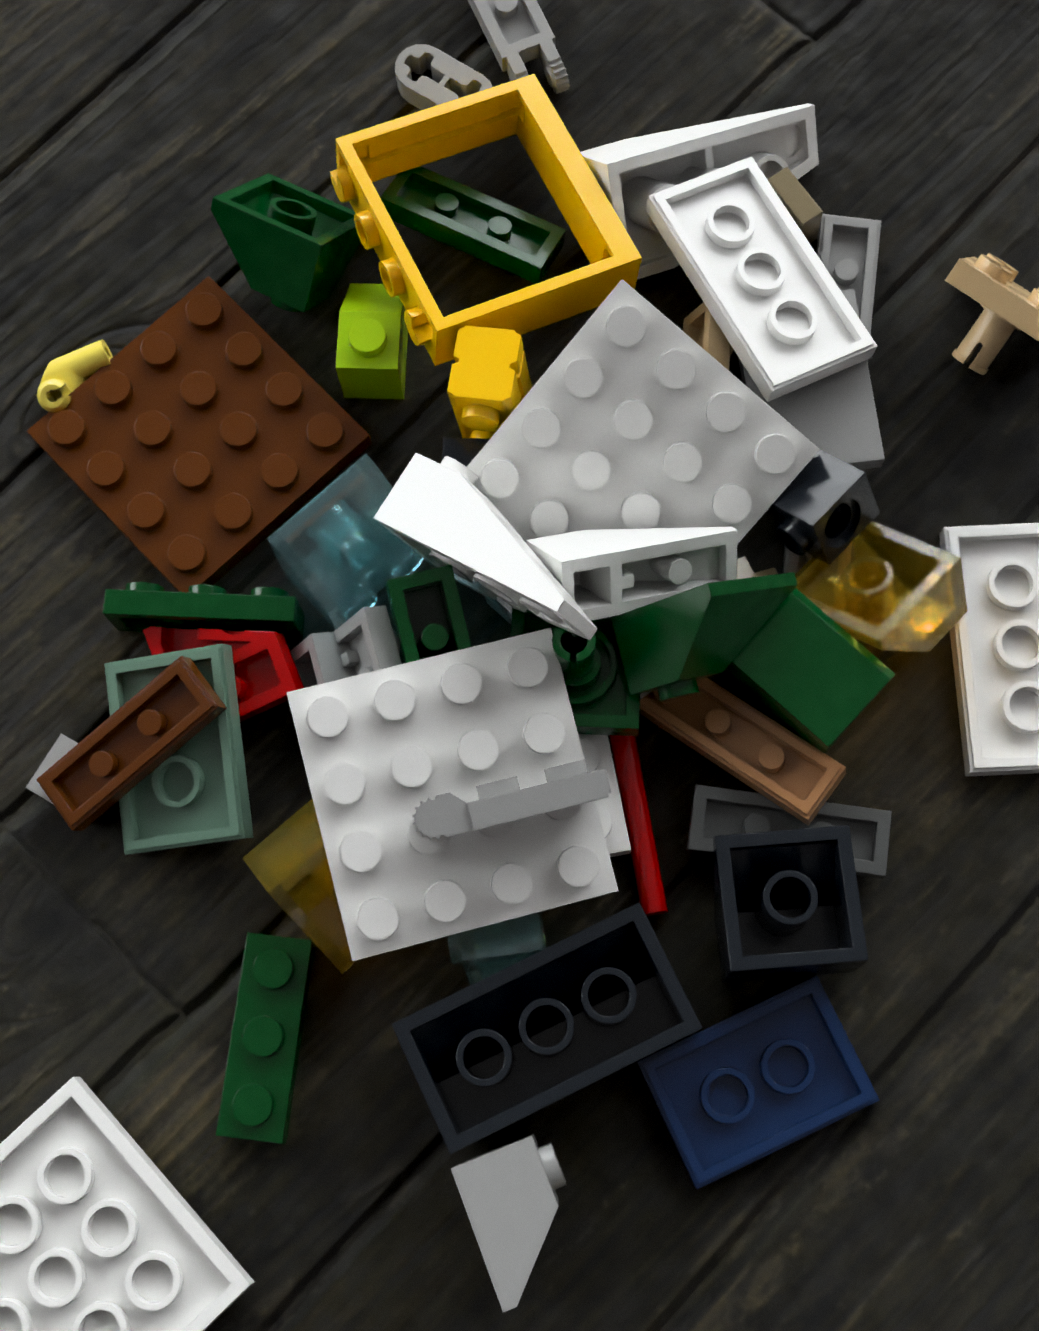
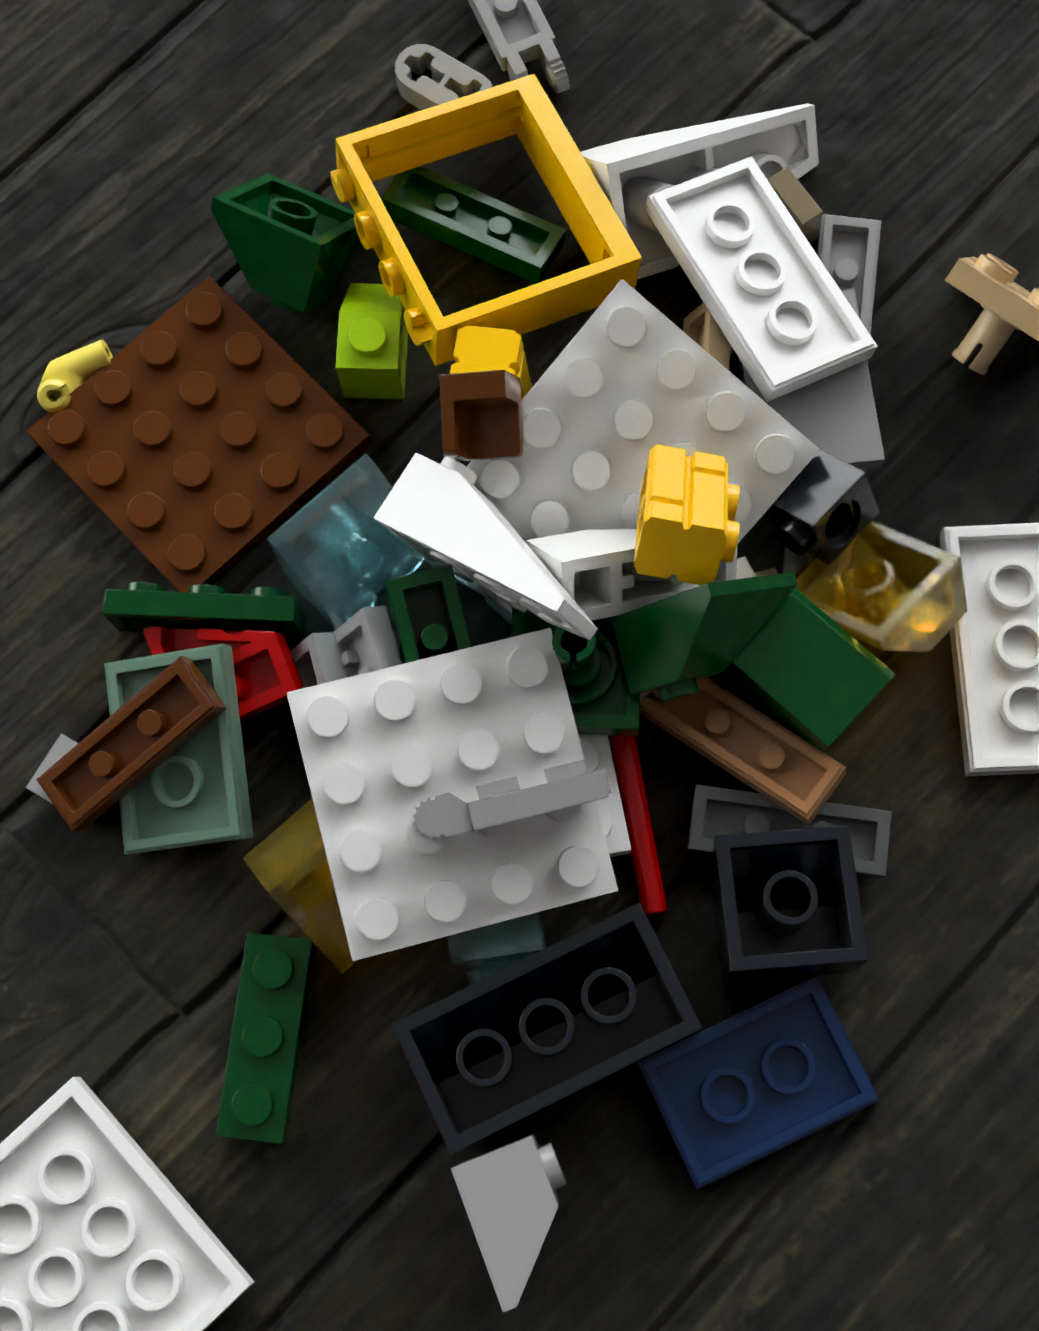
(481, 415): none -> reddish brown panel
(685, 516): none -> yellow brick

